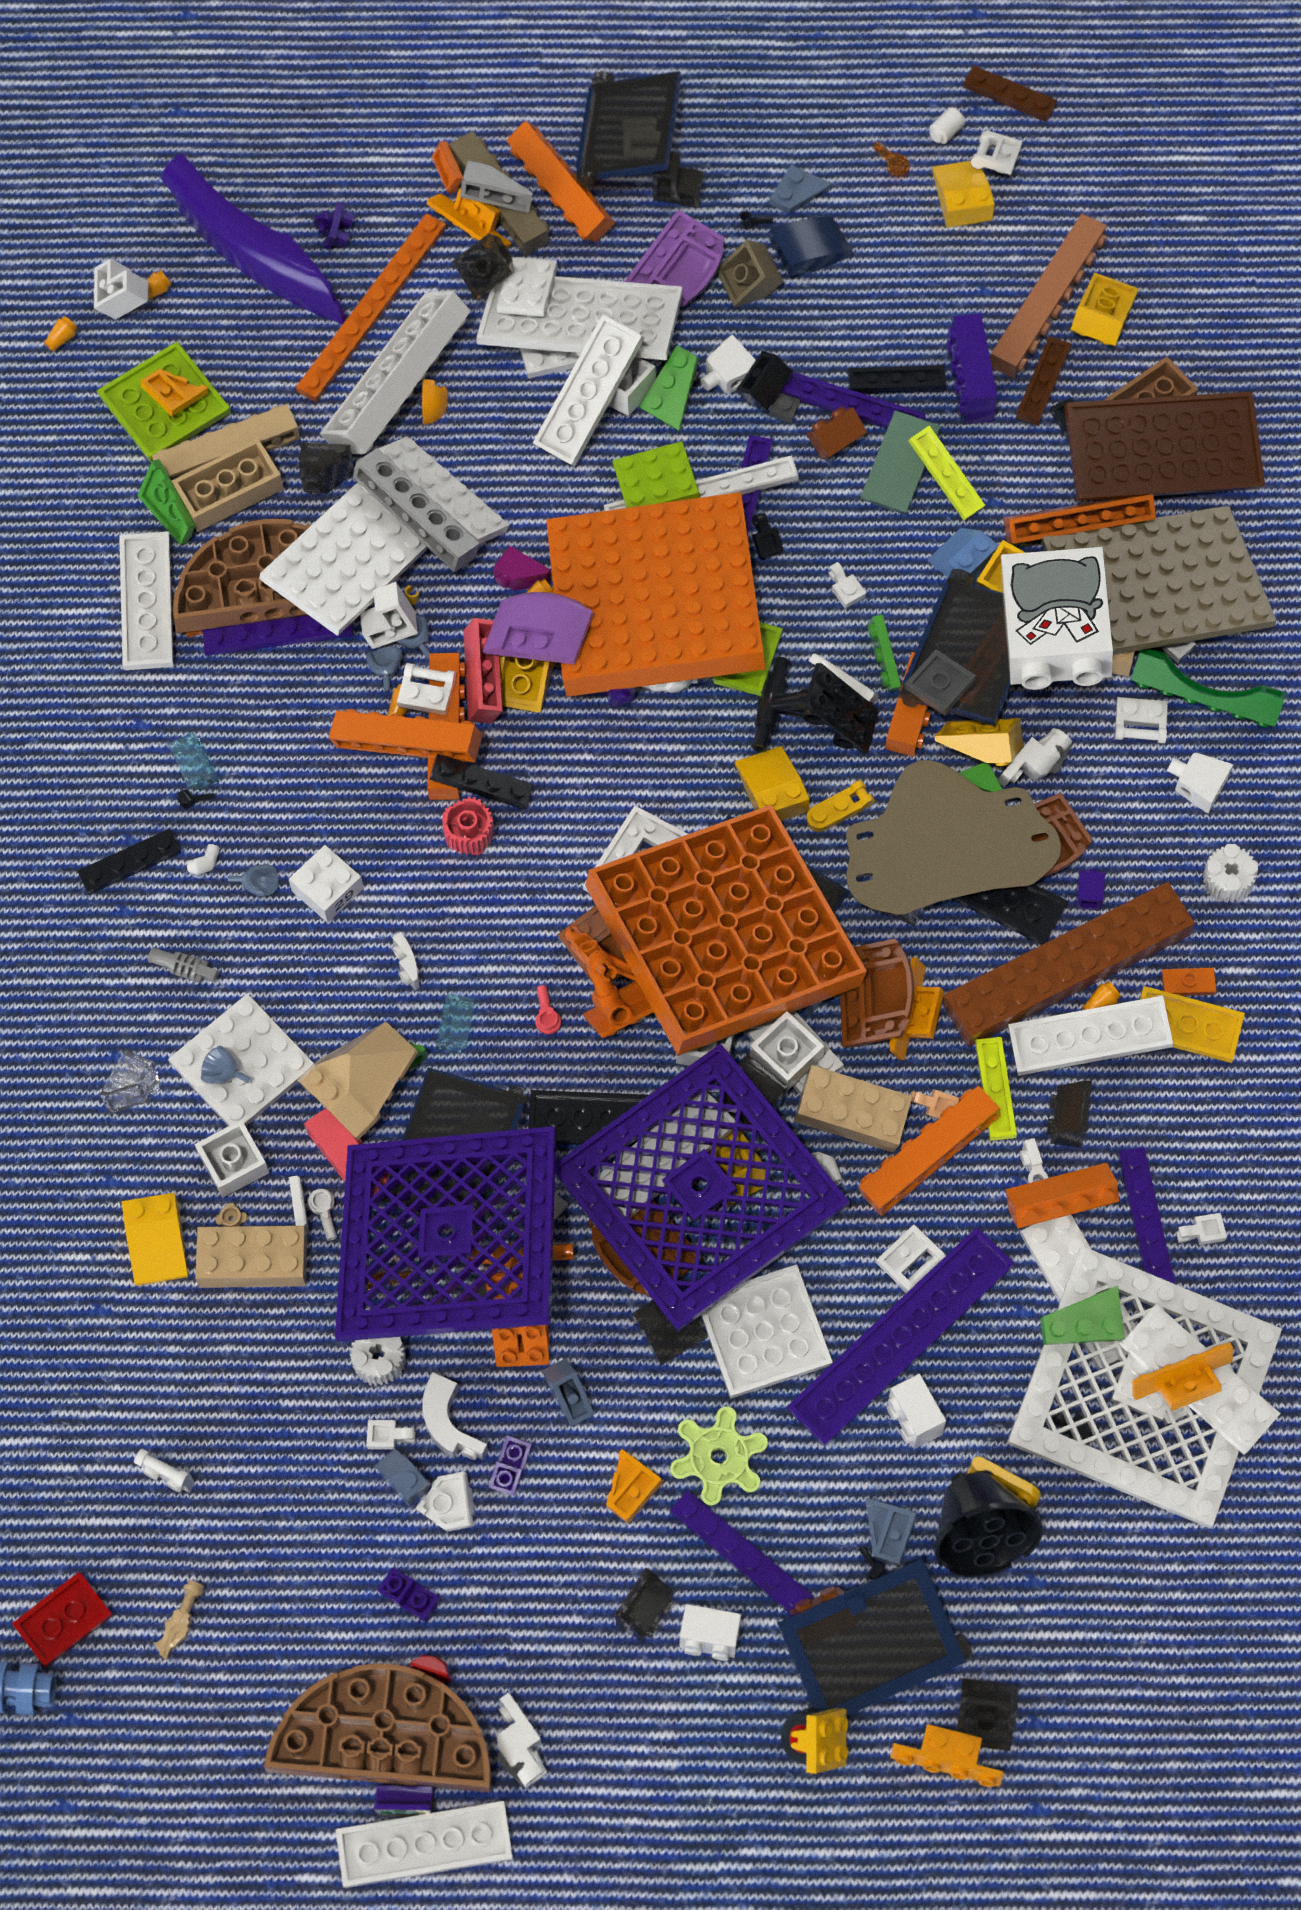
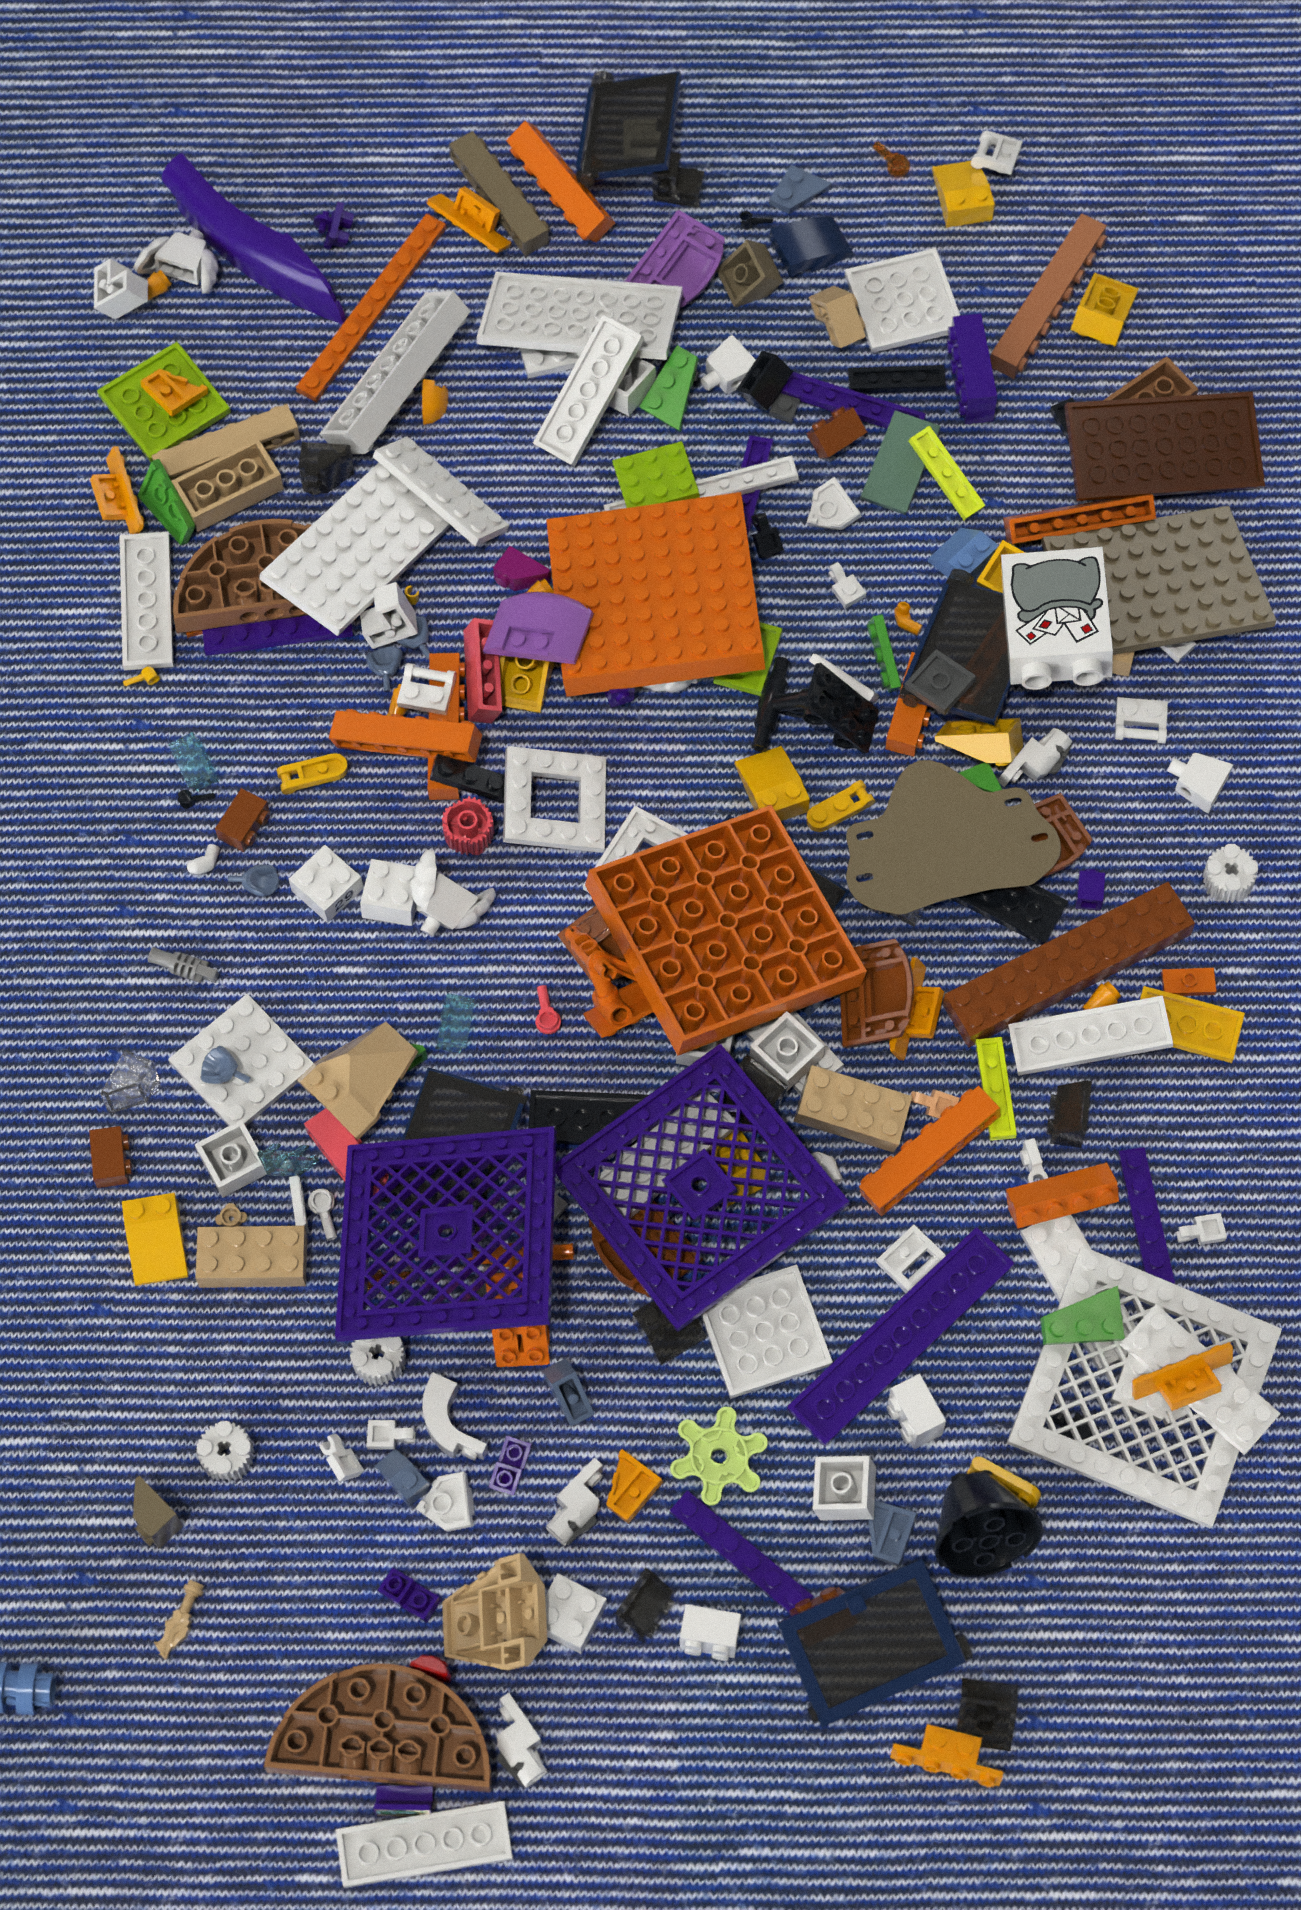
(61, 333): light orange cone -> none
(62, 1619): red plate -> none
(109, 1156): none -> dark orange brick
(115, 493): none -> light orange bracket
(129, 861): black plate -> none
(147, 674): none -> yellow hand
(154, 1518): none -> dark tan slope
(155, 1468): white plate -> none
(180, 258): none -> white torso
(224, 1437): none -> white brick
(243, 820): none -> dark orange brick
(286, 1162): none -> clear light blue hinge
(312, 772): none -> yellow plate
(342, 1461): none -> white plate
(388, 893): none -> white brick
(407, 962): white slope -> none
(416, 509): light grey brick -> none
(444, 900): none -> white torso
(447, 167): orange plate -> none
(484, 265): clear smoke slope -> none
(492, 187): light grey slope -> none
(498, 1616): none -> tan wedge
(518, 824): none -> white plate
(528, 288): white plate -> none
(572, 1613): none -> white brick
(578, 1506): none -> white plate
(816, 1739): yellow plate -> none
(832, 507): none -> white plate
(839, 313): none -> tan brick
(844, 1488): none -> white brick
(876, 1568): black hand -> none
(903, 299): none -> white plate
(904, 620): none -> light orange arm
(946, 125): white brick -> none
(1010, 93): reddish brown plate -> none
(1043, 380): reddish brown plate -> none
(1158, 671): green arch -> none

